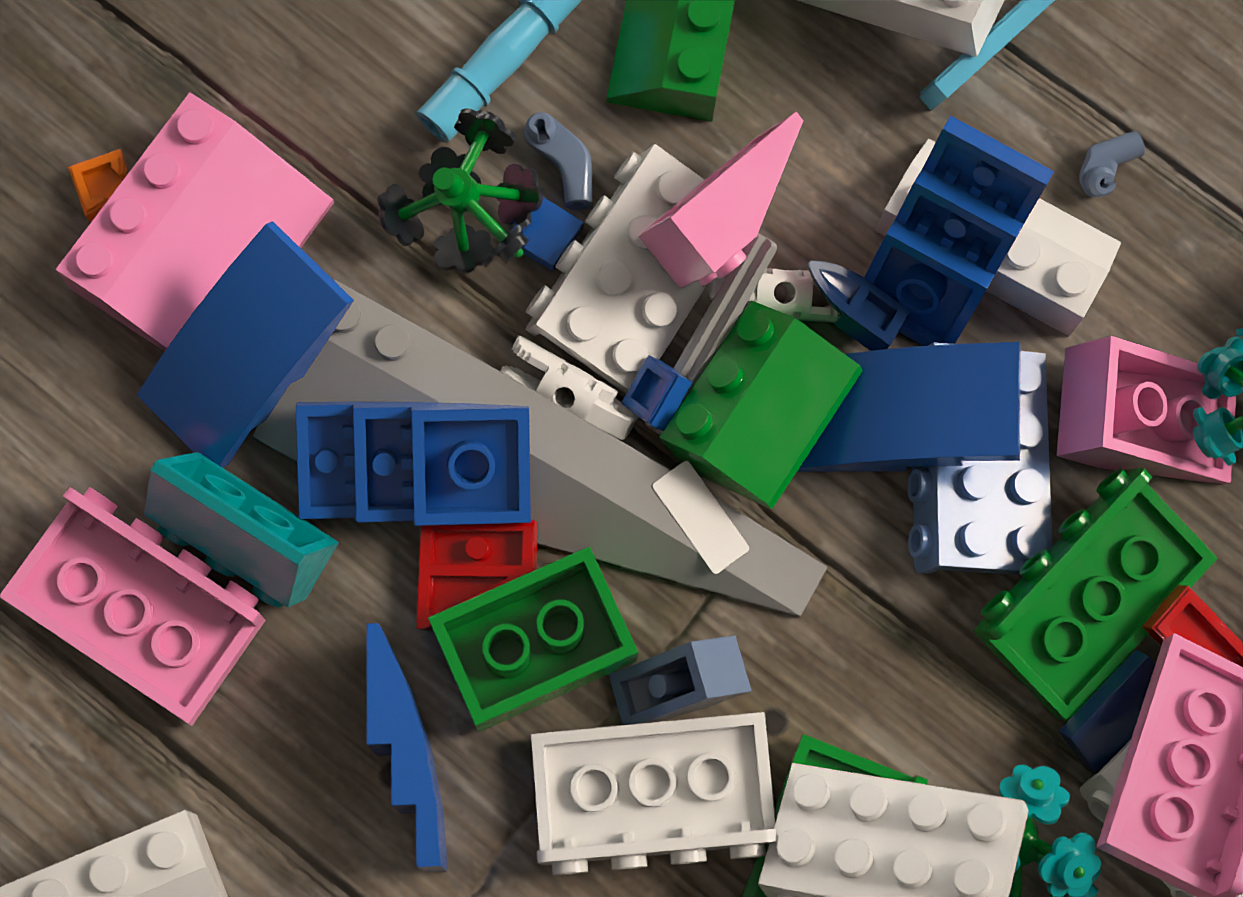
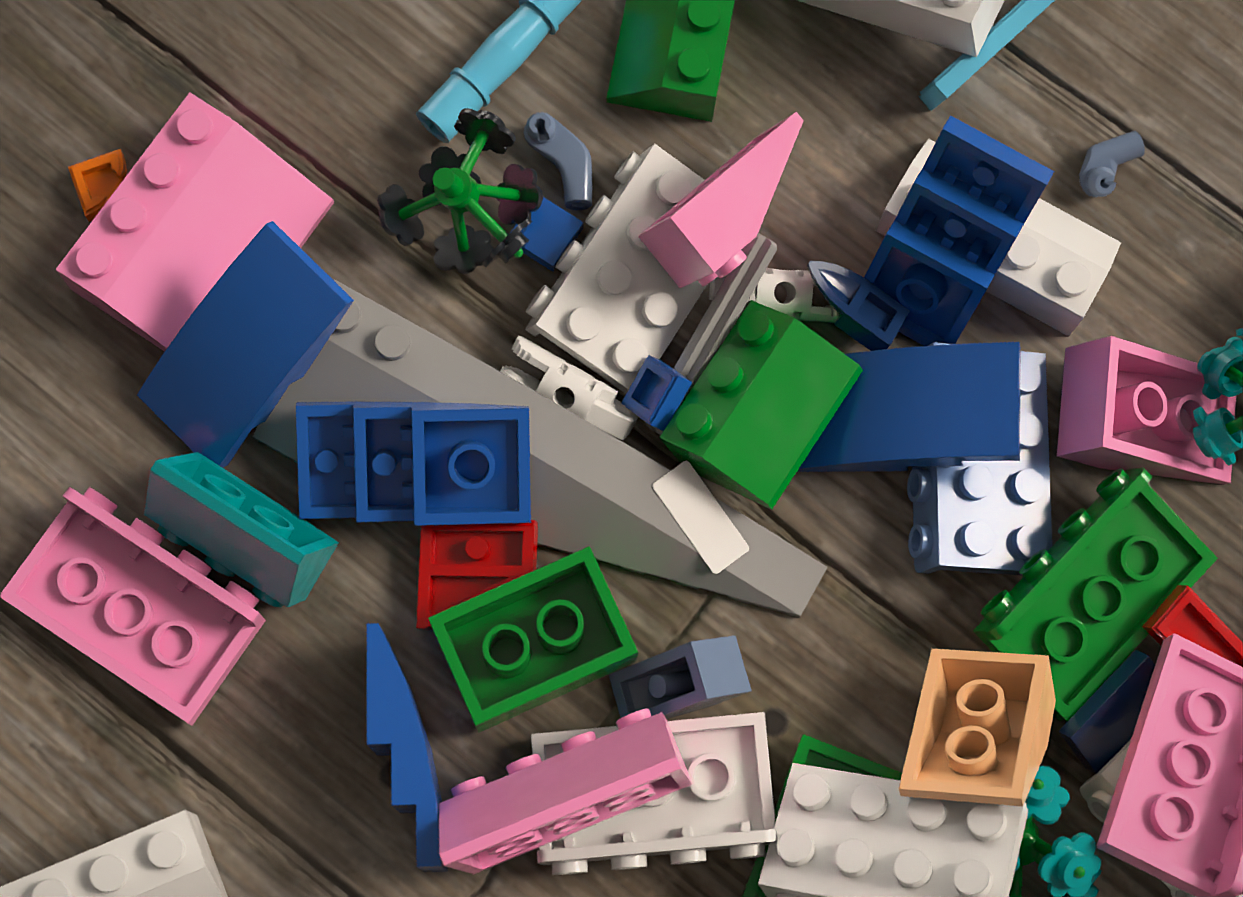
(561, 794): none -> bright pink slope
(979, 727): none -> light nougat slope

